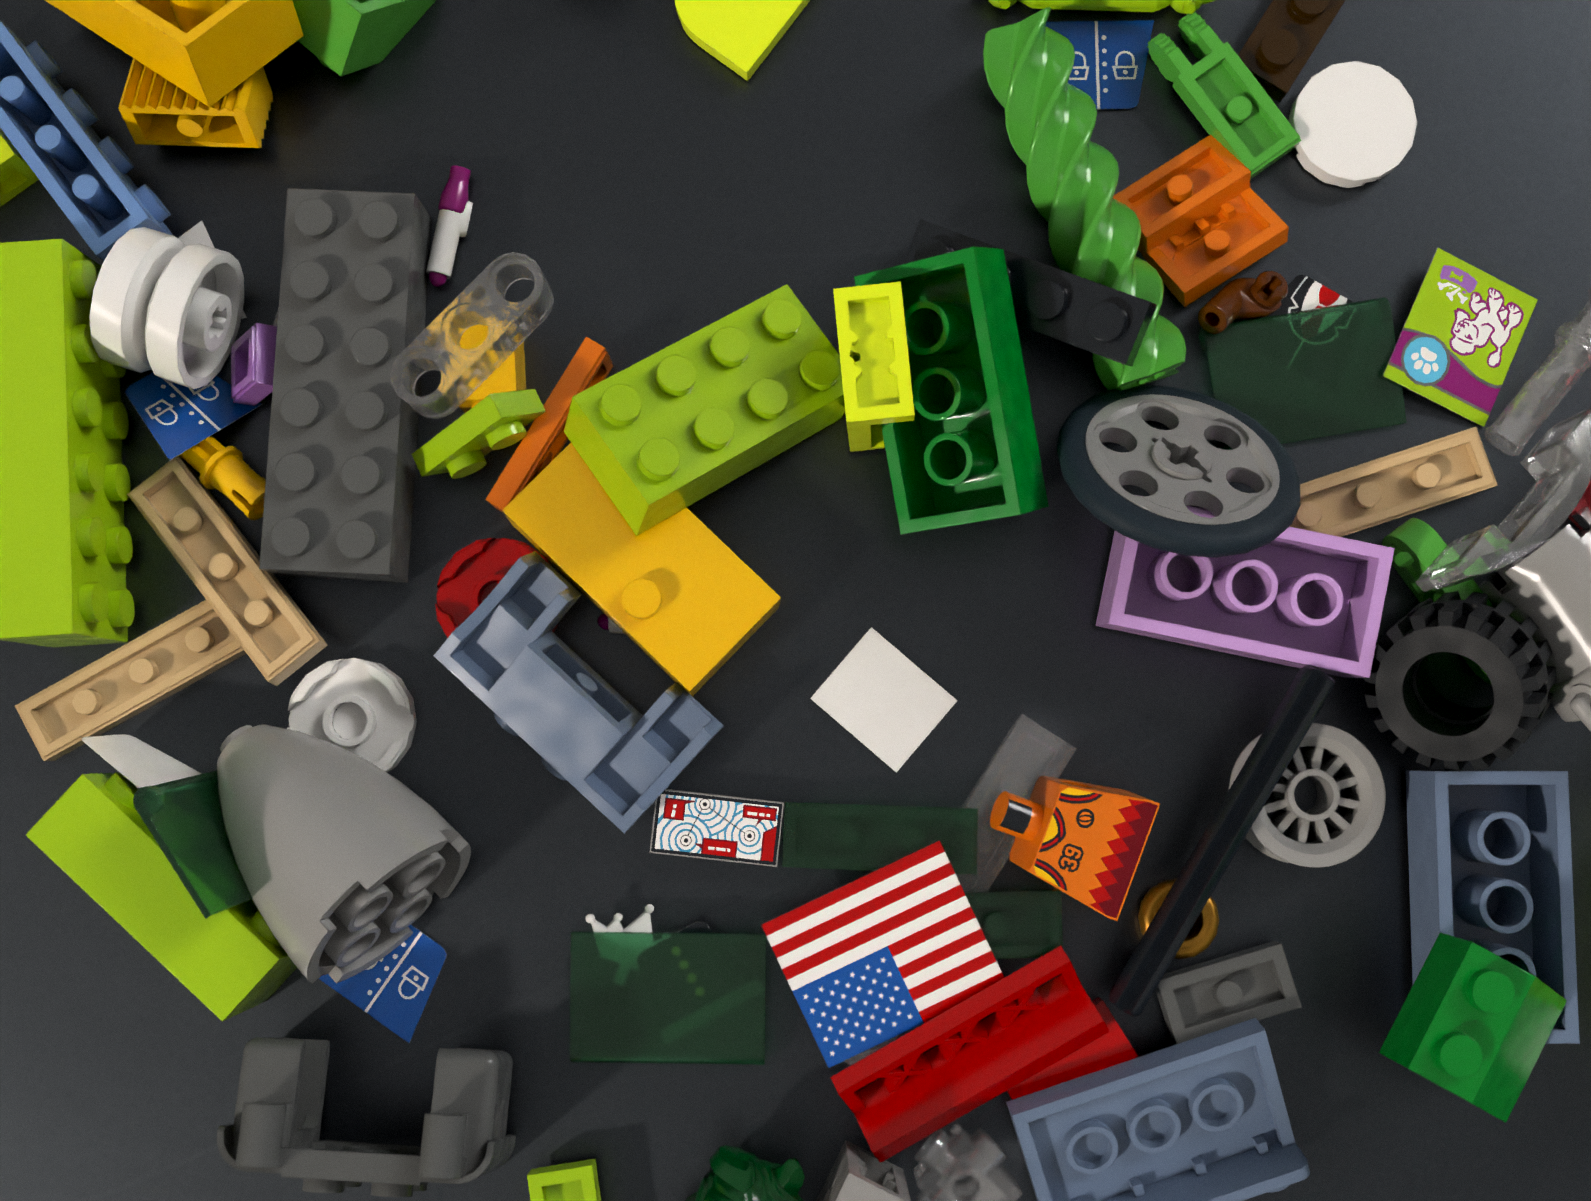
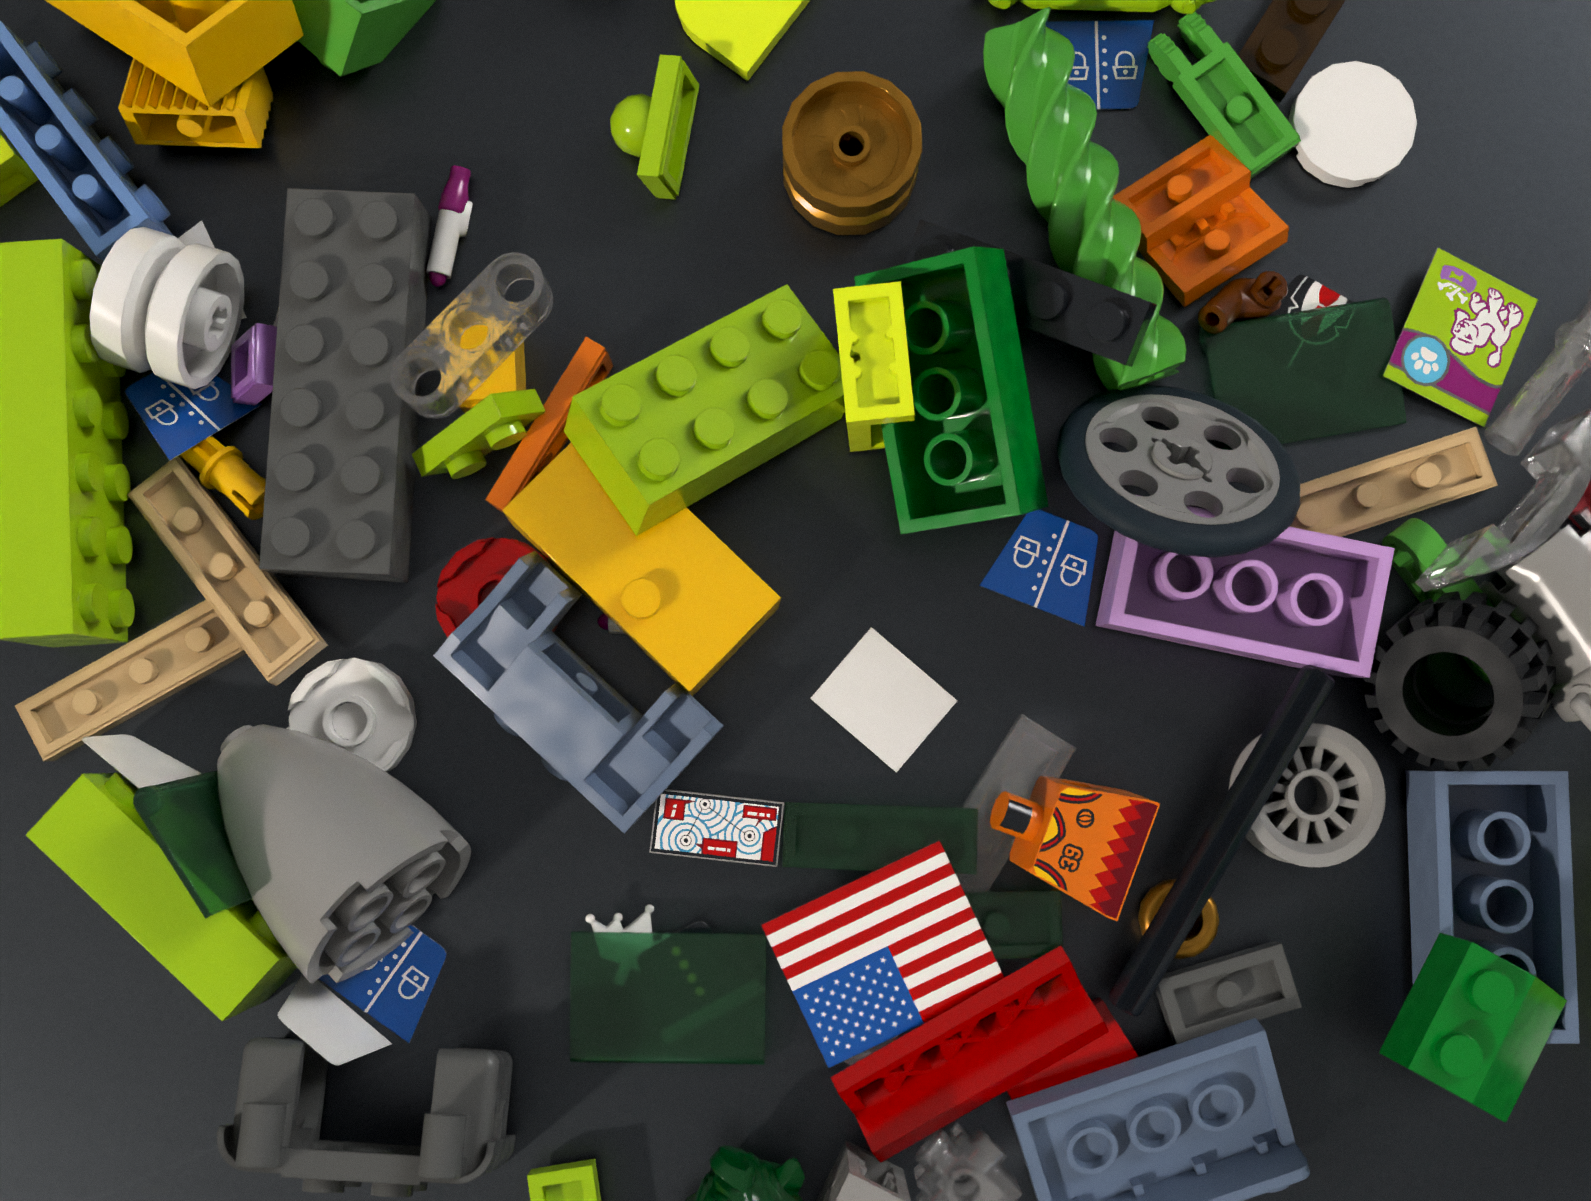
(328, 1024): none -> white sticker
(659, 126): none -> lime tile
(851, 152): none -> pearl gold wheel
(1047, 566): none -> blue sticker

